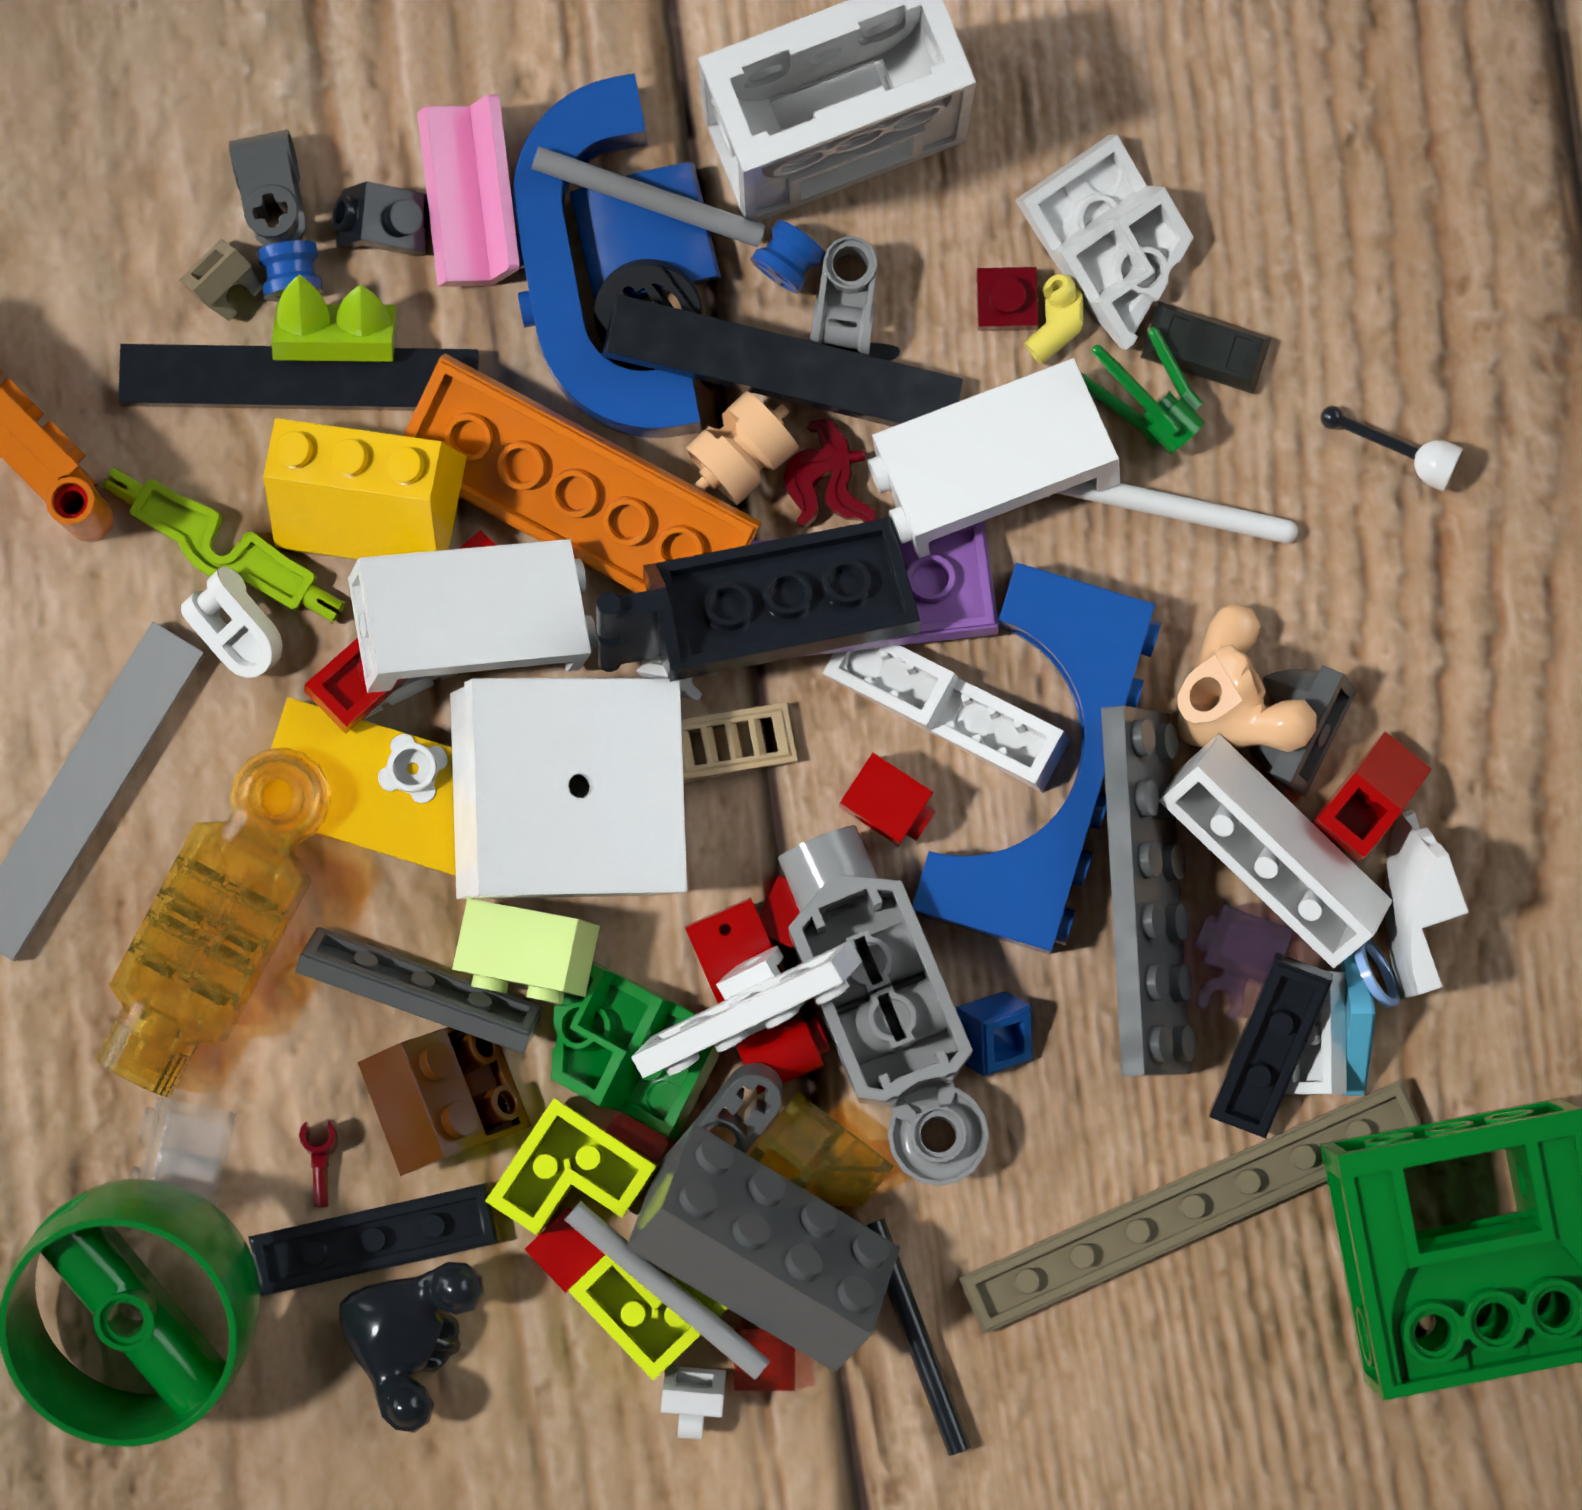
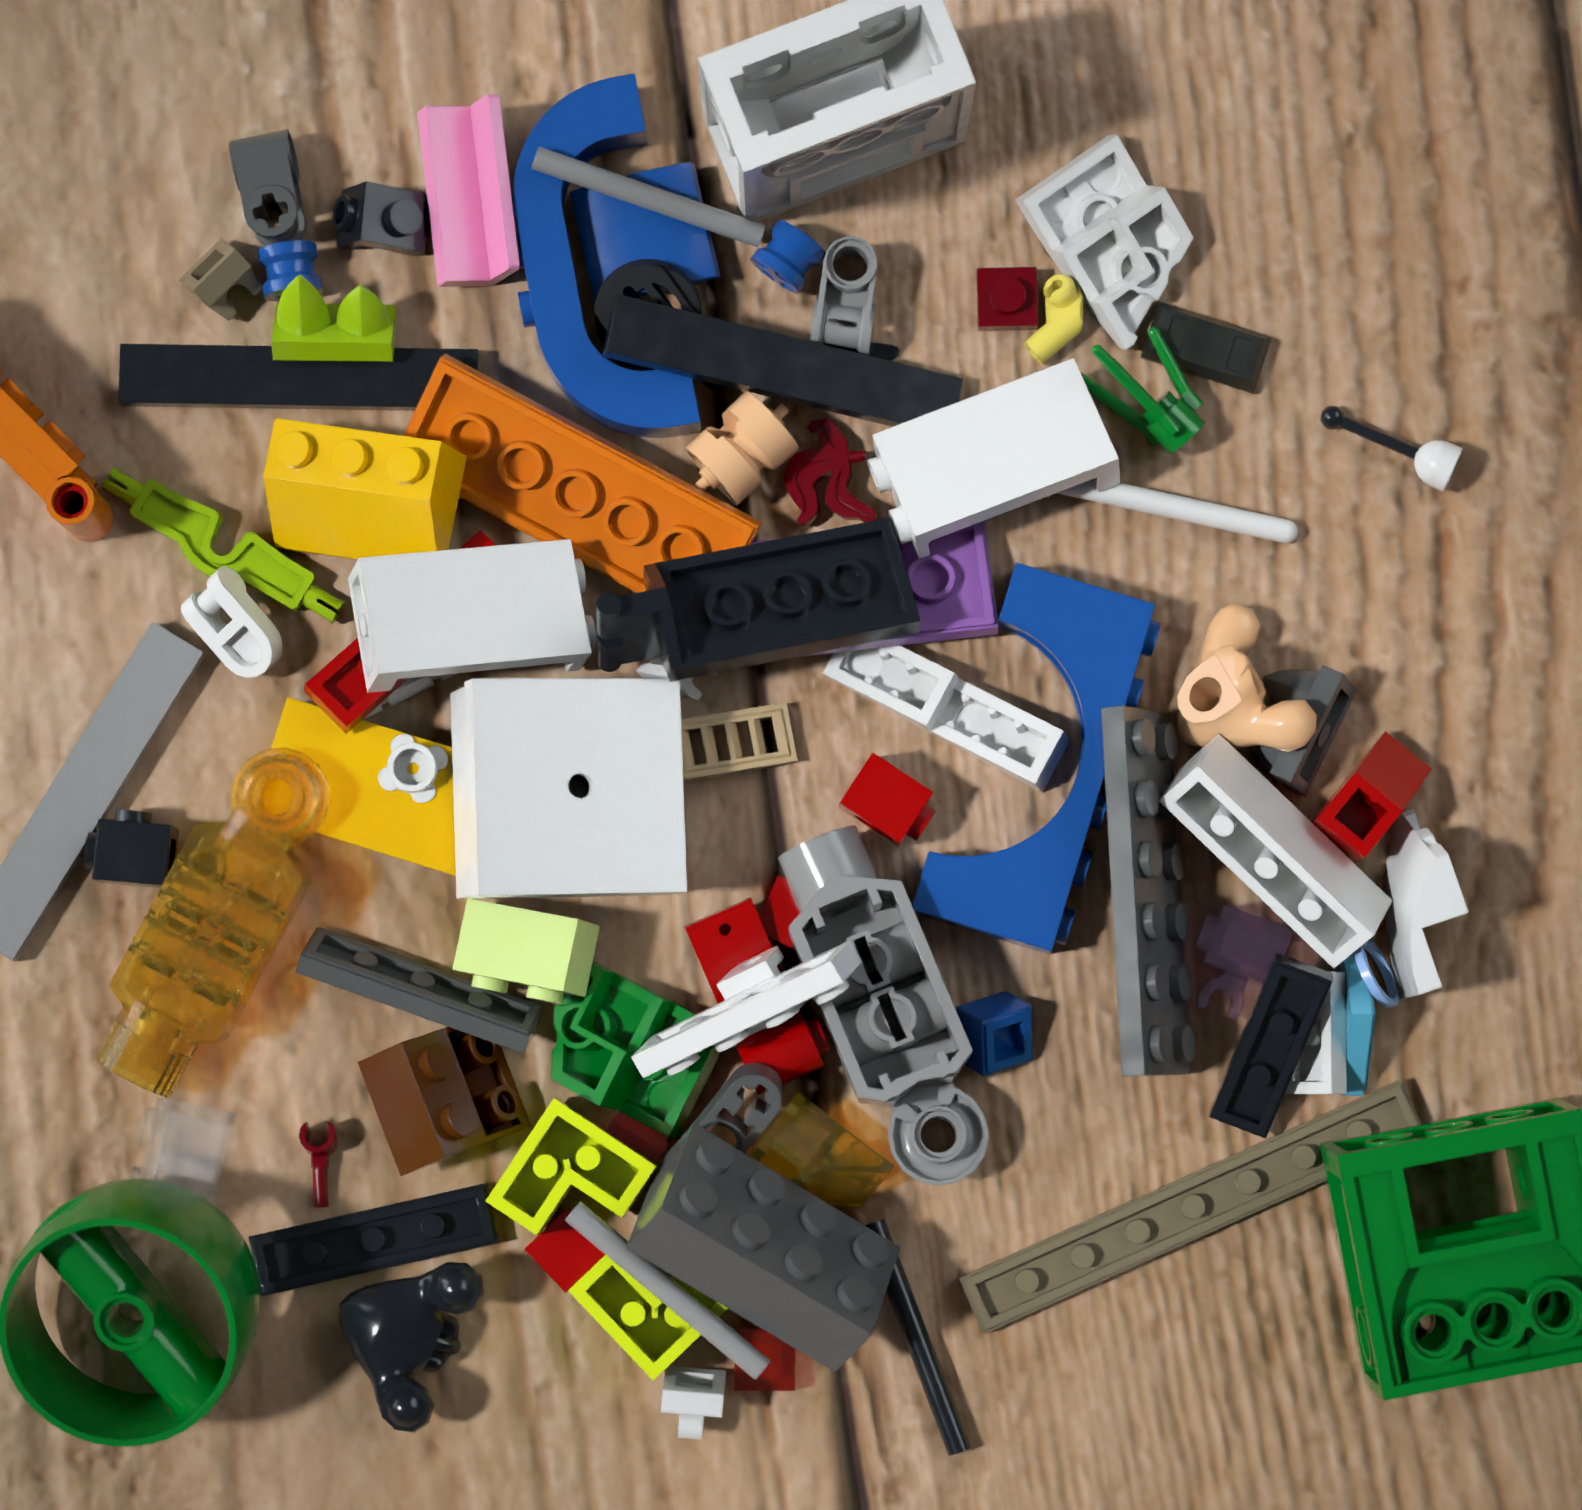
(131, 850): none -> black brick

